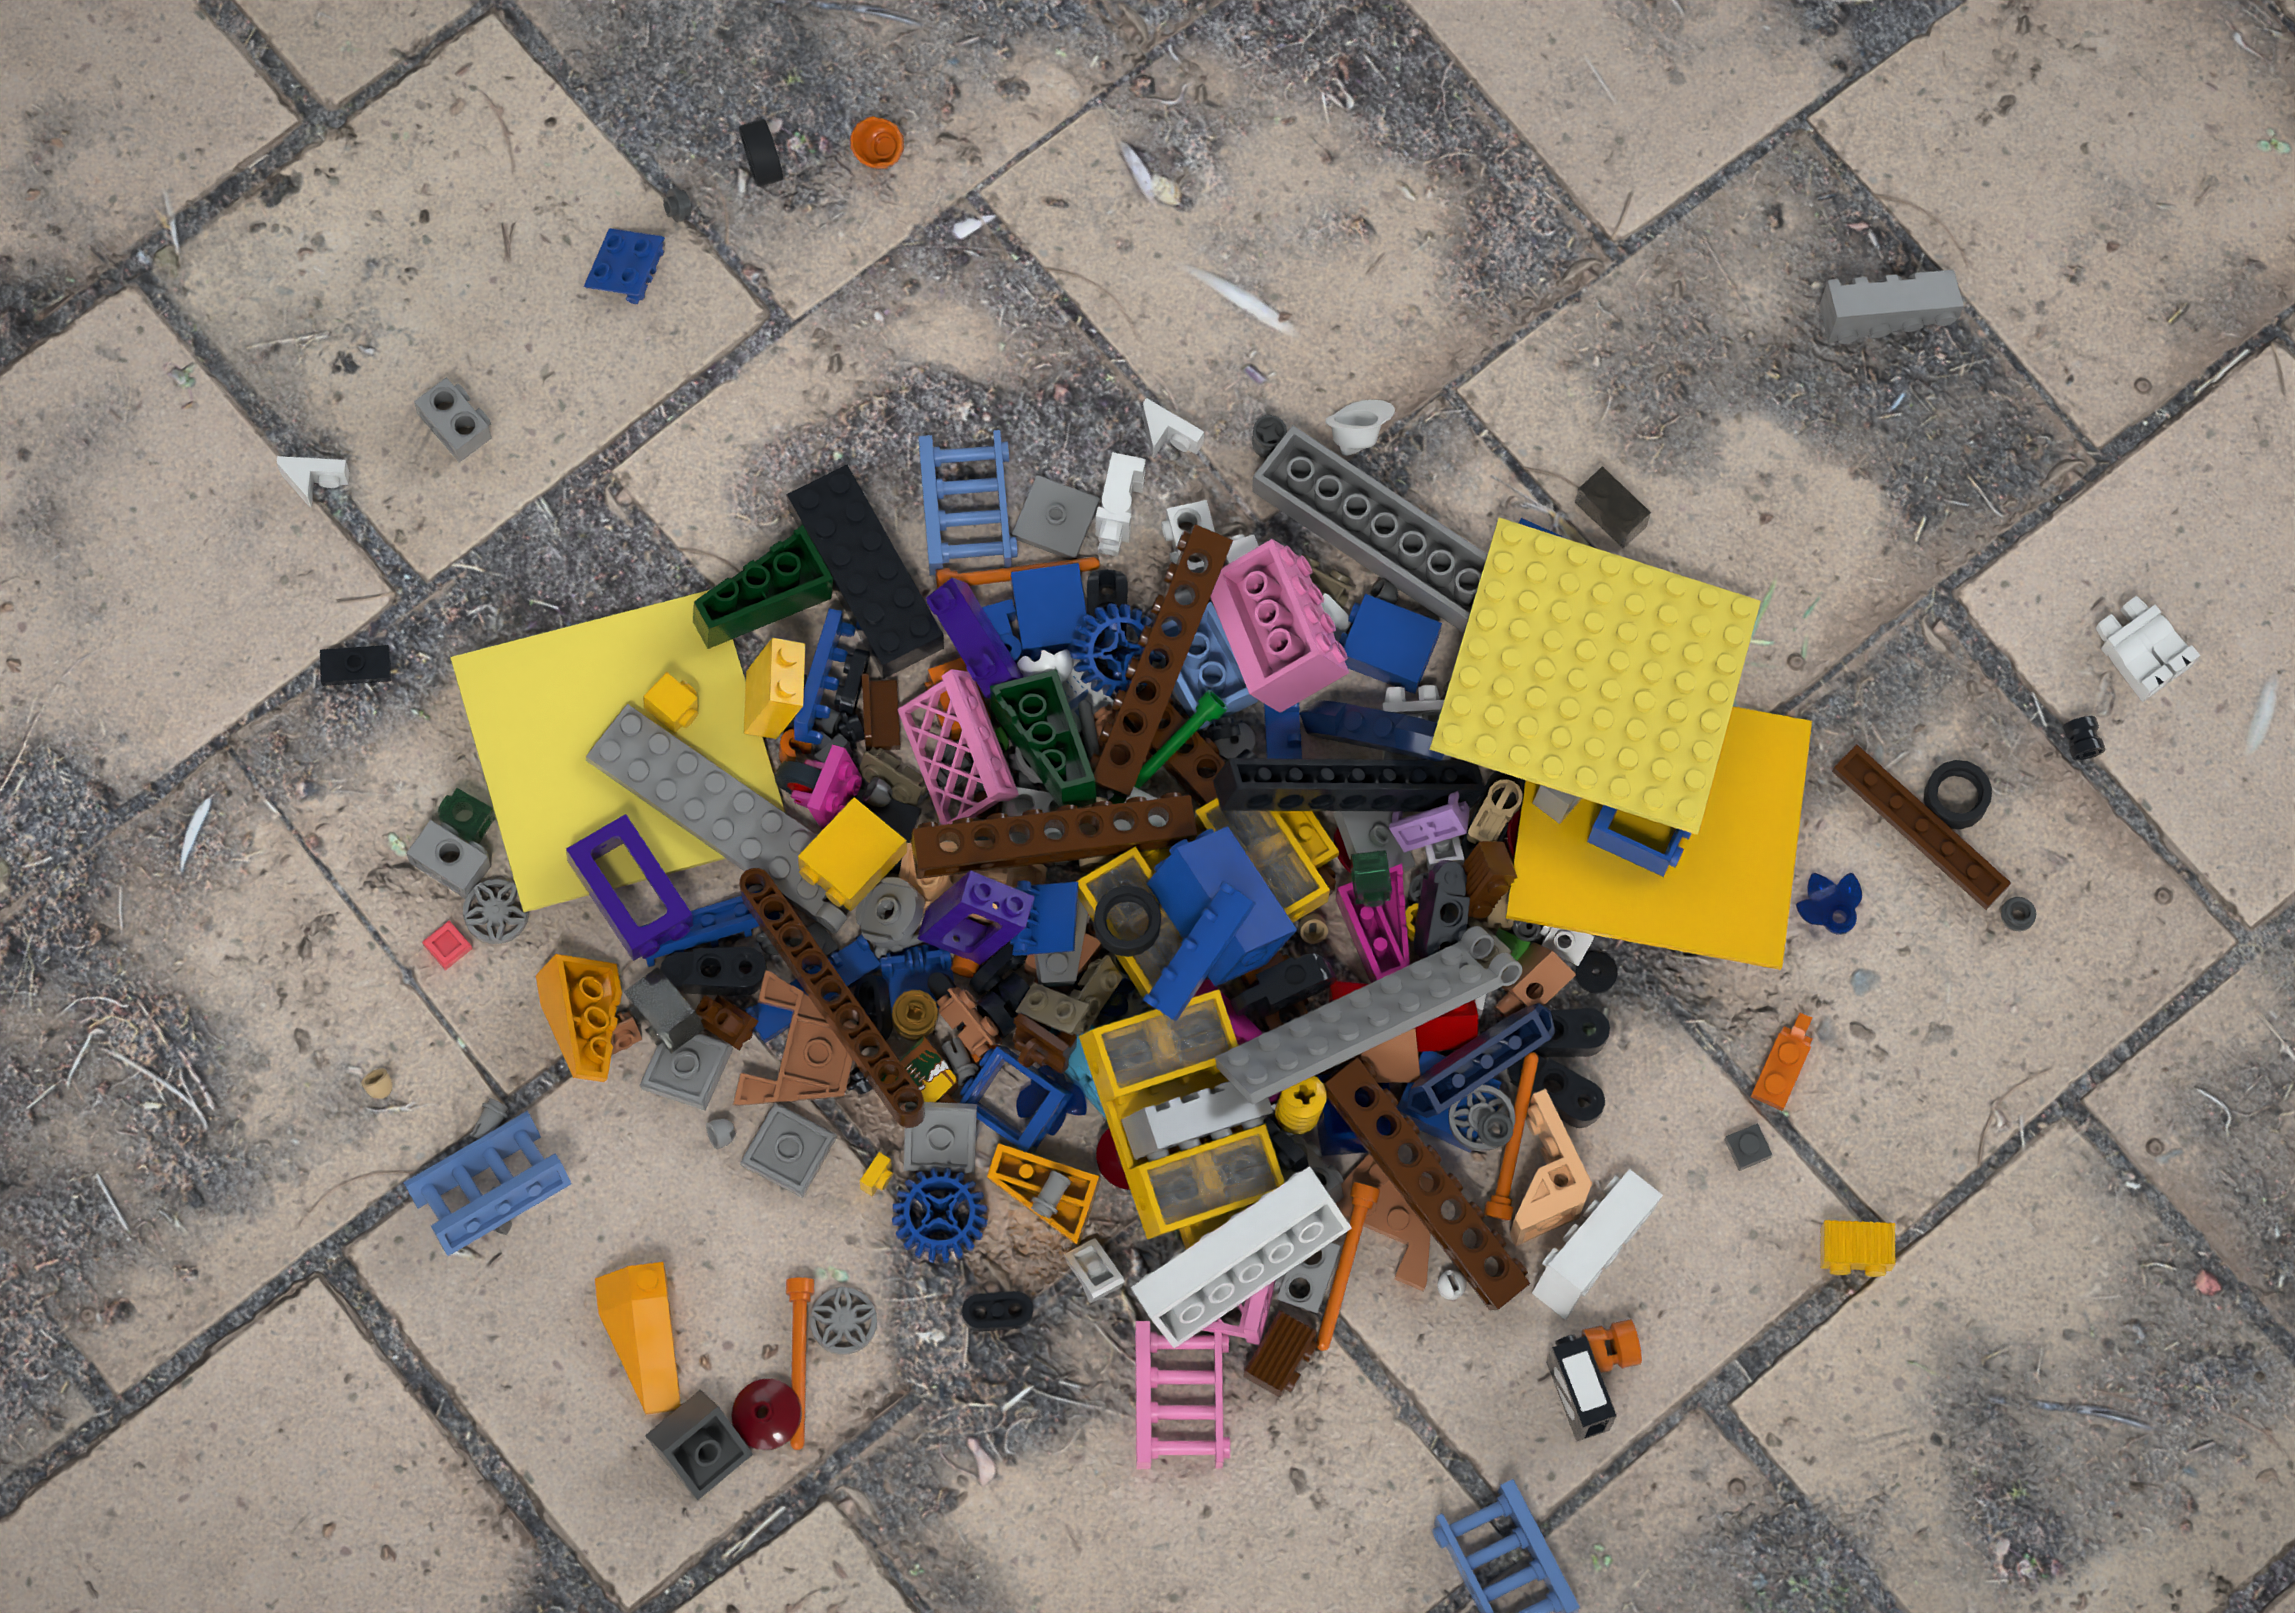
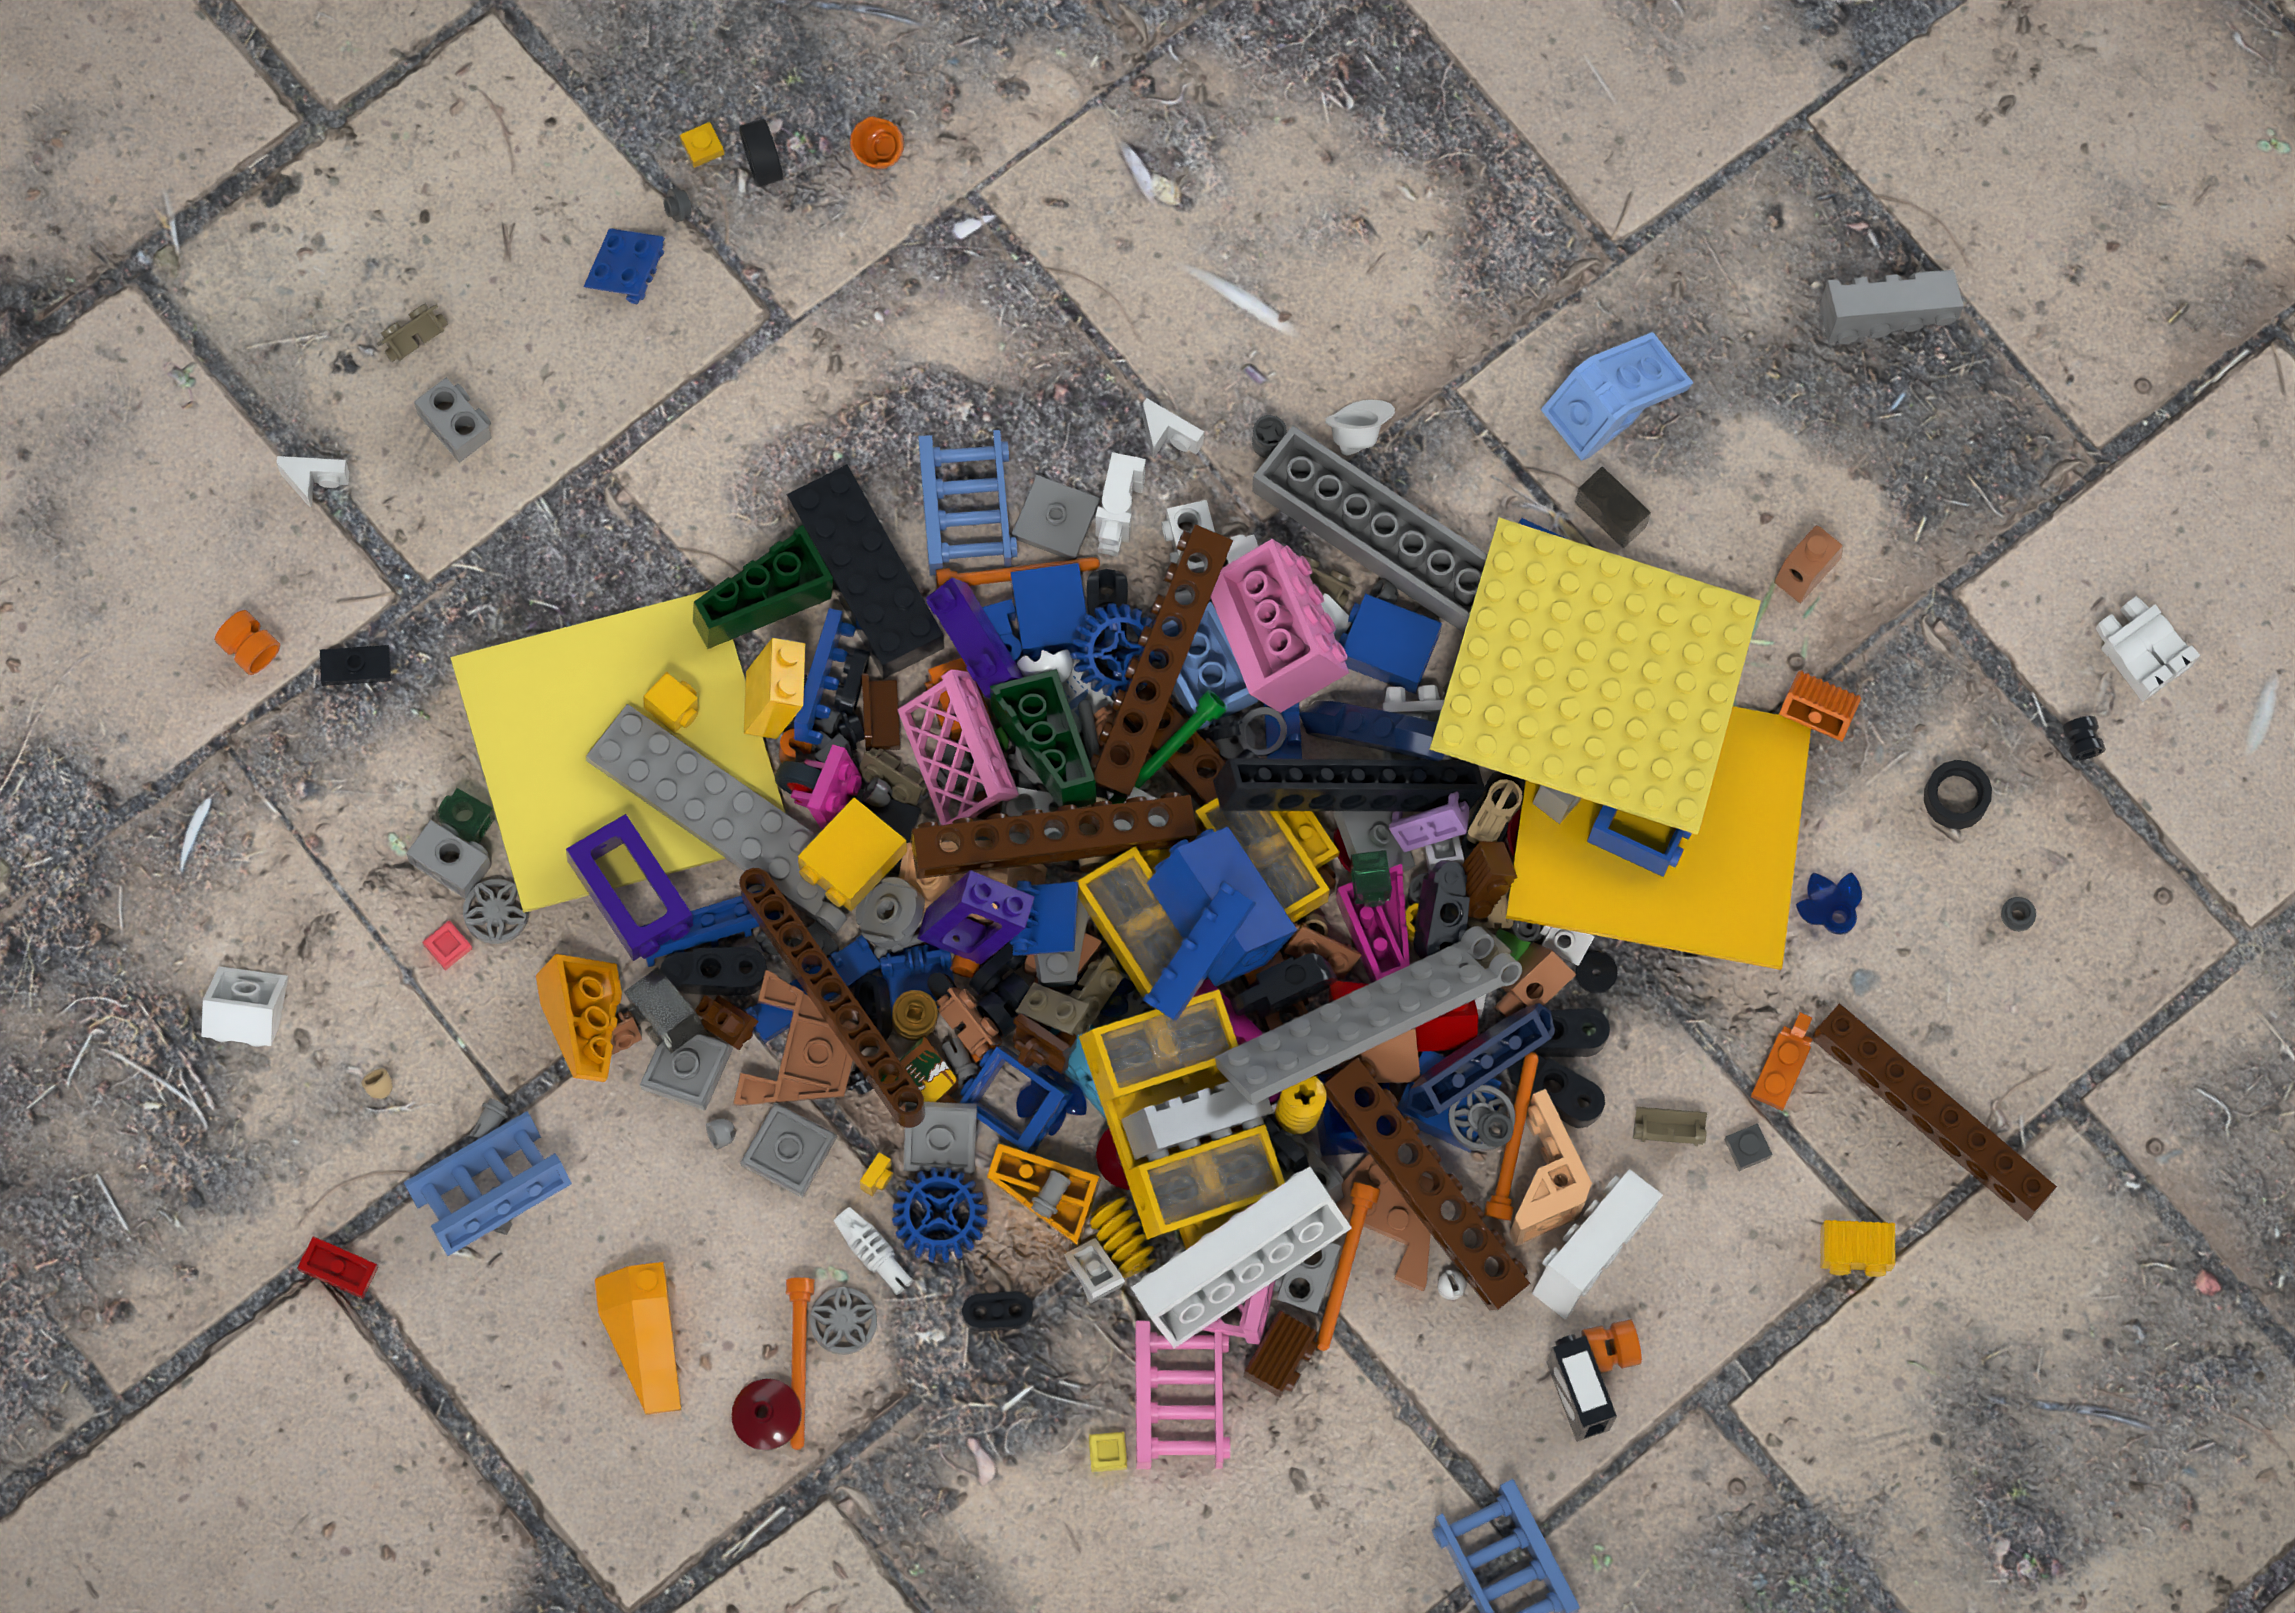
(243, 1006): none -> white slope
(251, 646): none -> orange wheel
(337, 1267): none -> red plate
(400, 339): none -> dark tan hinge
(699, 1444): dark grey slope -> none
(701, 144): none -> yellow plate
(872, 1249): none -> white hinge
(1107, 1452): none -> light yellow tile
(1121, 1237): none -> yellow piece
(1134, 895): black tyre -> none
(1253, 714): none -> light grey piece
(1310, 941): none -> nougat hinge
(1612, 391): none -> light blue bracket
(1670, 1125): none -> dark tan hinge
(1813, 560): none -> nougat torso
(1820, 706): none -> orange brick
(1921, 827): reddish brown plate -> none
(1933, 1112): none -> reddish brown brick

